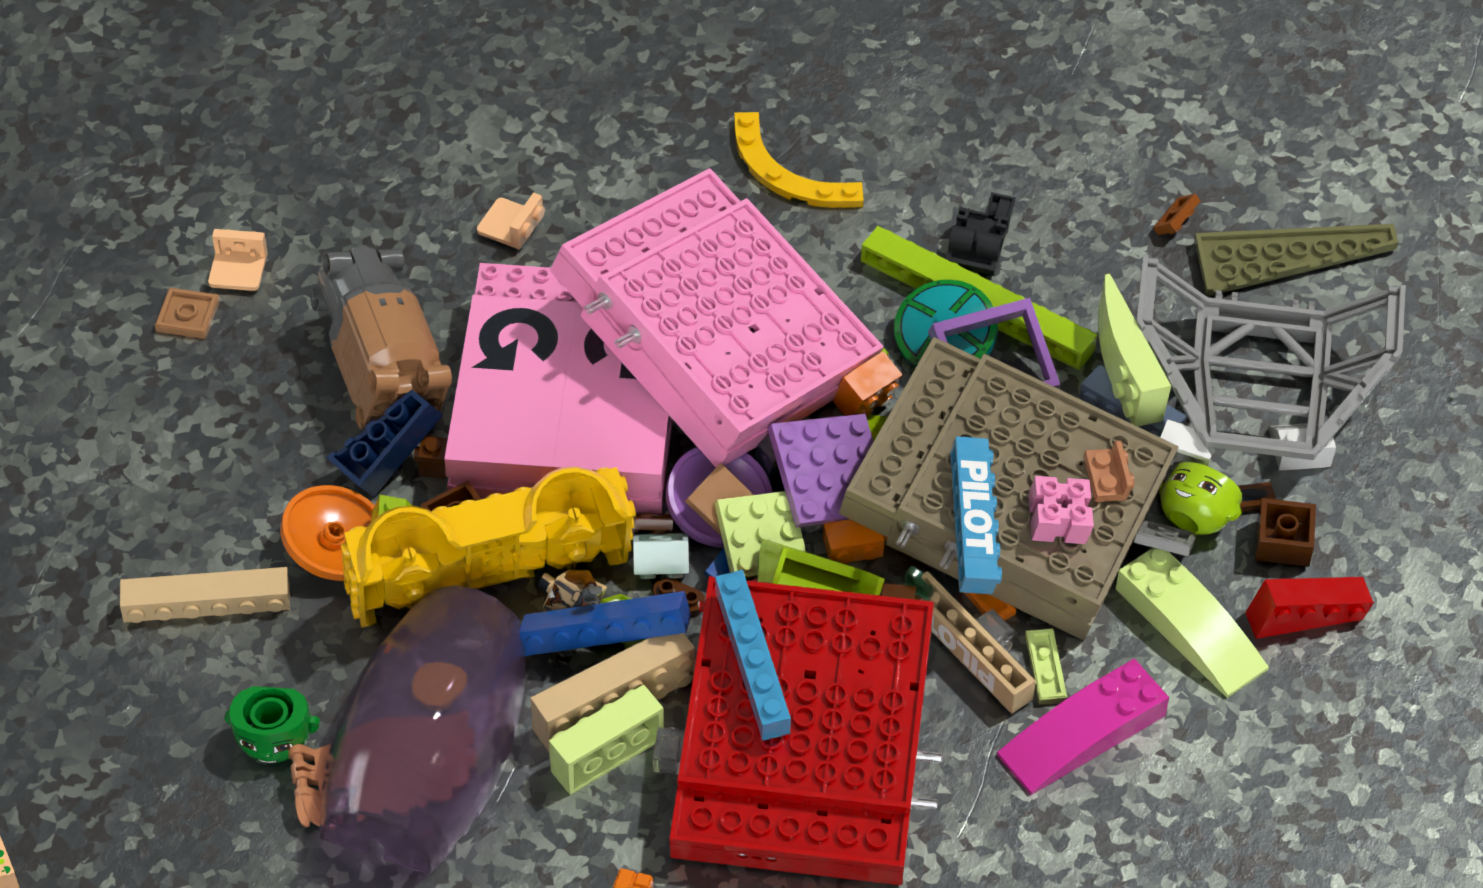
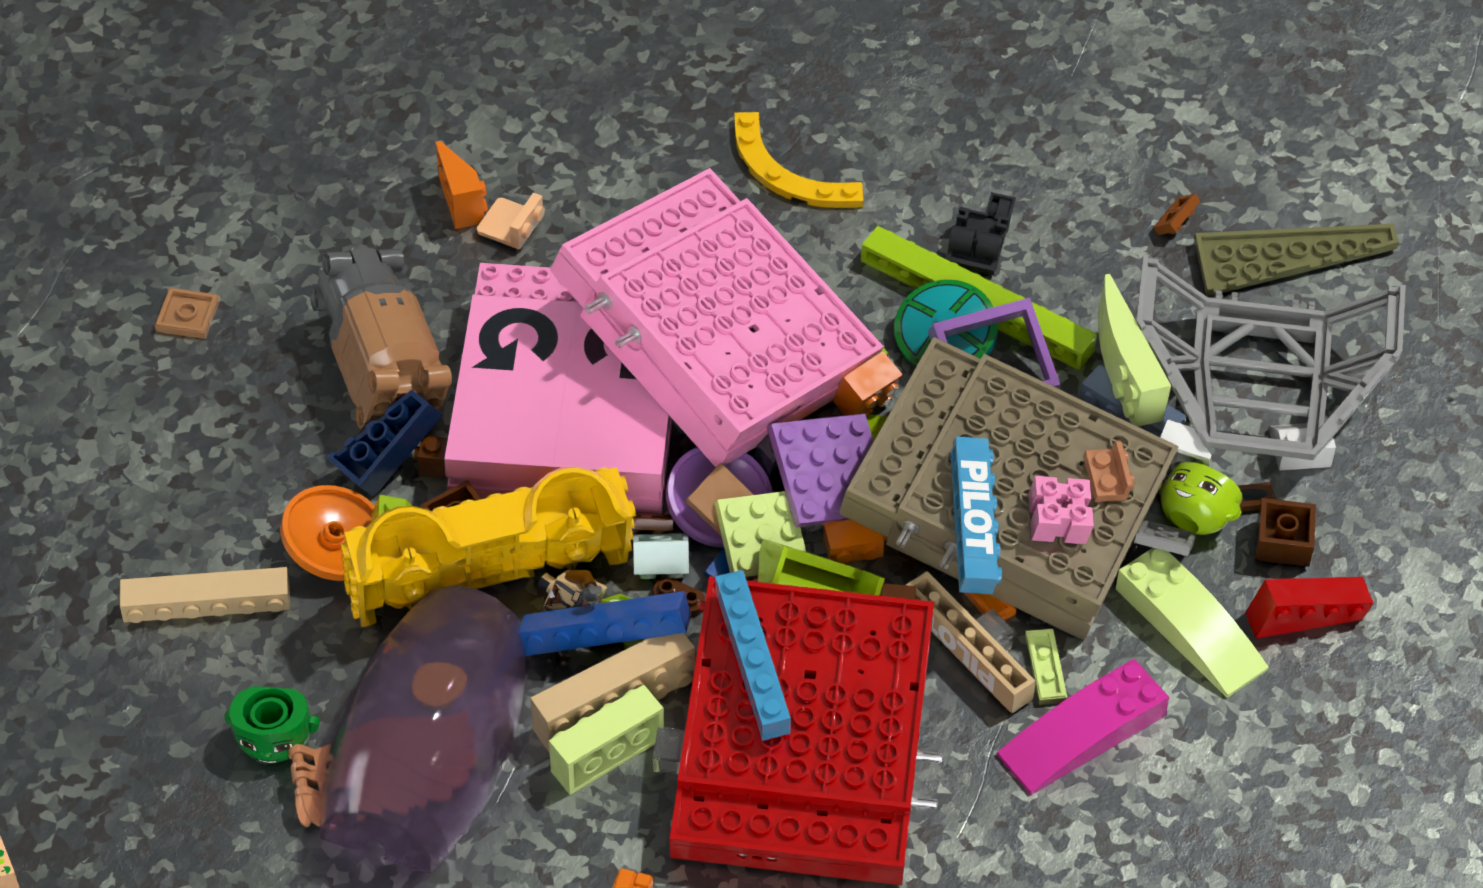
(238, 259): light nougat bracket -> none
(461, 188): none -> orange slope
(913, 578): clear green tile -> none

